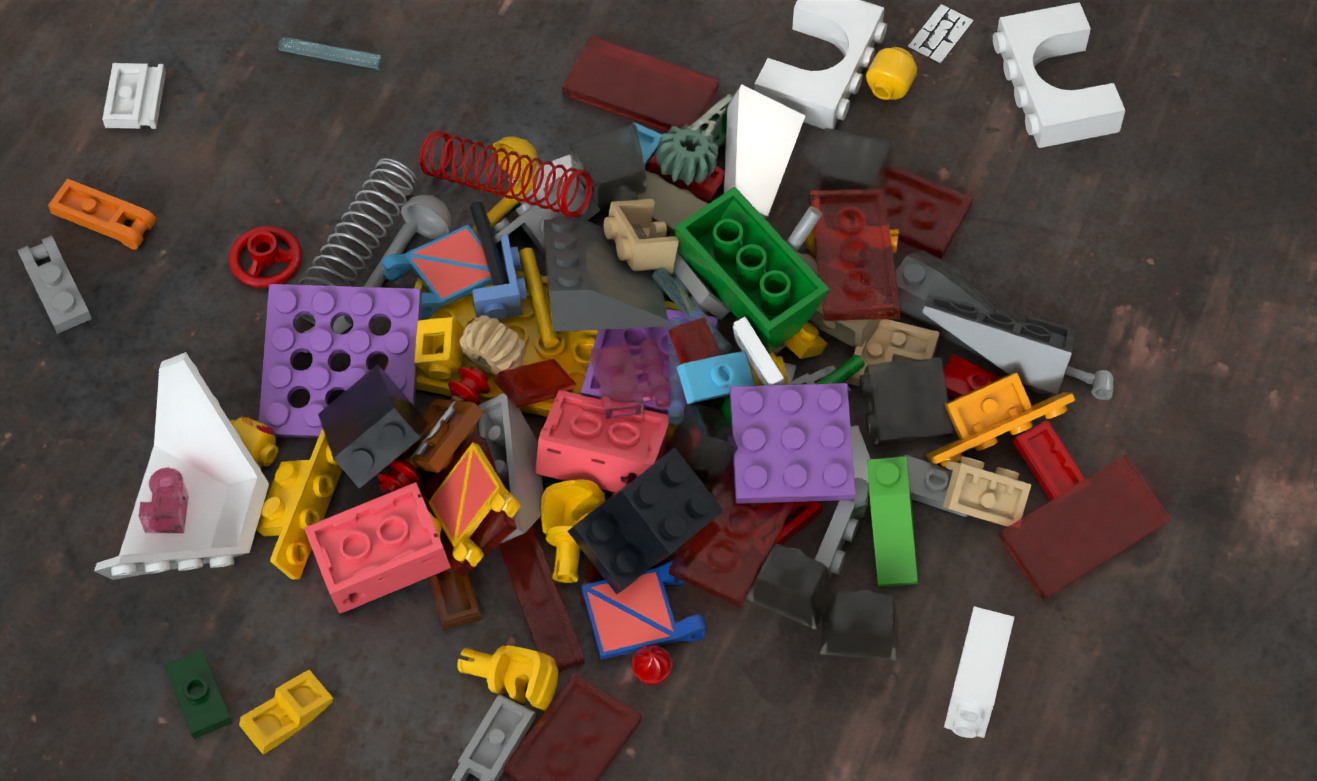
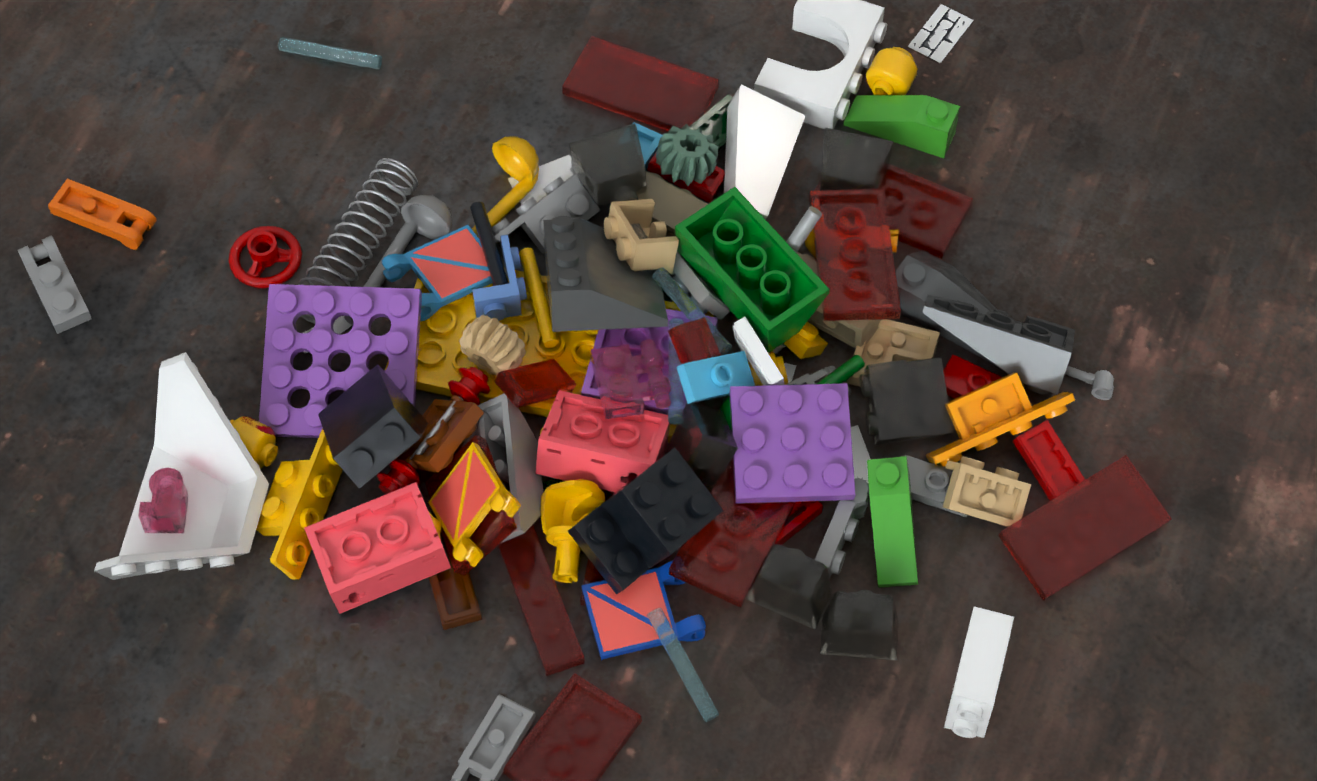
(134, 96): white plate -> none
(198, 694): dark green plate -> none
(288, 712): yellow slope -> none
(439, 347): yellow brick -> none
(448, 147): red piece -> none
(512, 670): yellow piece -> none
(652, 665): red plate -> none
(682, 664): none -> clear light blue bar
(906, 120): none -> bright green slope
(1054, 113): white arch -> none

